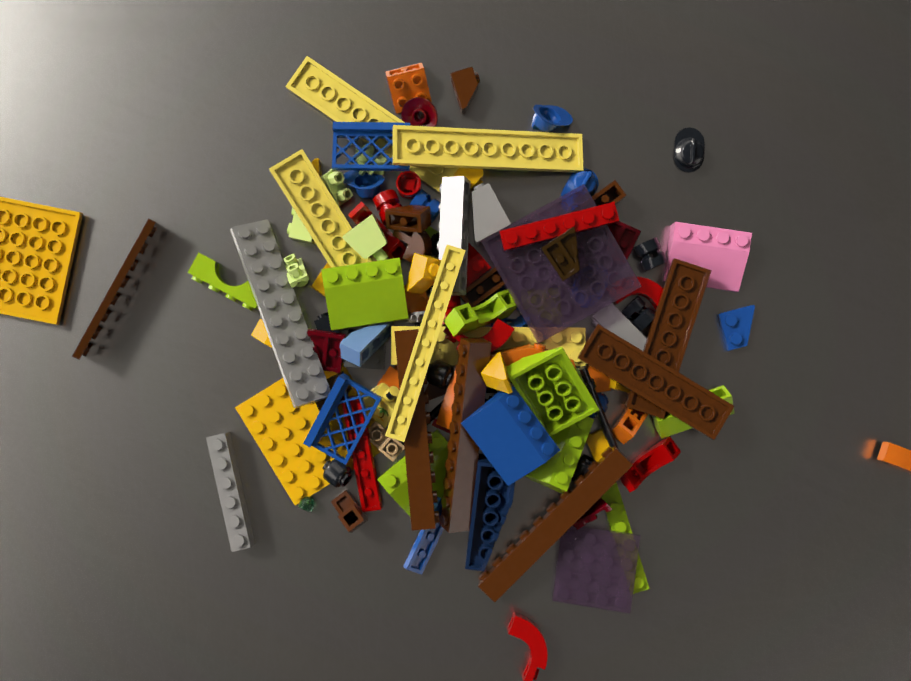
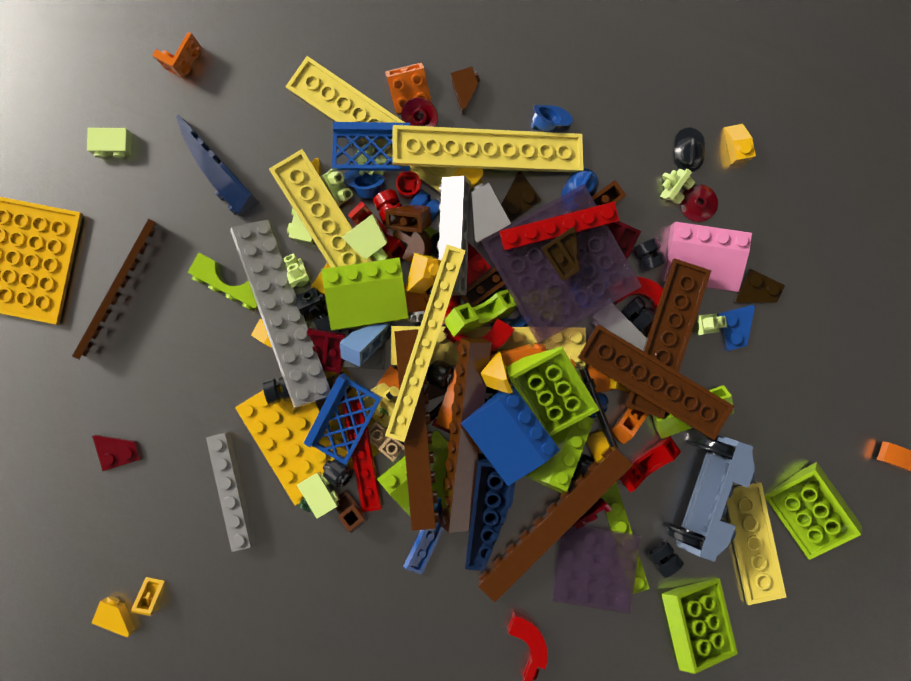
(109, 142): none -> yellowish green brick
(113, 617): none -> yellow slope
(115, 451): none -> dark red wing
(149, 597): none -> yellow slope
(180, 62): none -> orange bracket
(219, 175): none -> dark blue wedge
(272, 391): none -> black wheel
(311, 304): none -> black brick
(318, 494): none -> yellowish green brick
(519, 198): none -> dark brown wing
(667, 561): none -> black wheel
(673, 184): none -> yellowish green hips
(691, 208): none -> dark red dish
(699, 625): none -> lime slope
(703, 528): none -> sand blue piece
(709, 324): none -> yellowish green hips
(739, 144): none -> yellow slope
(755, 545): none -> light yellow plate
(758, 289): none -> dark brown wing
(814, 511): none -> lime slope

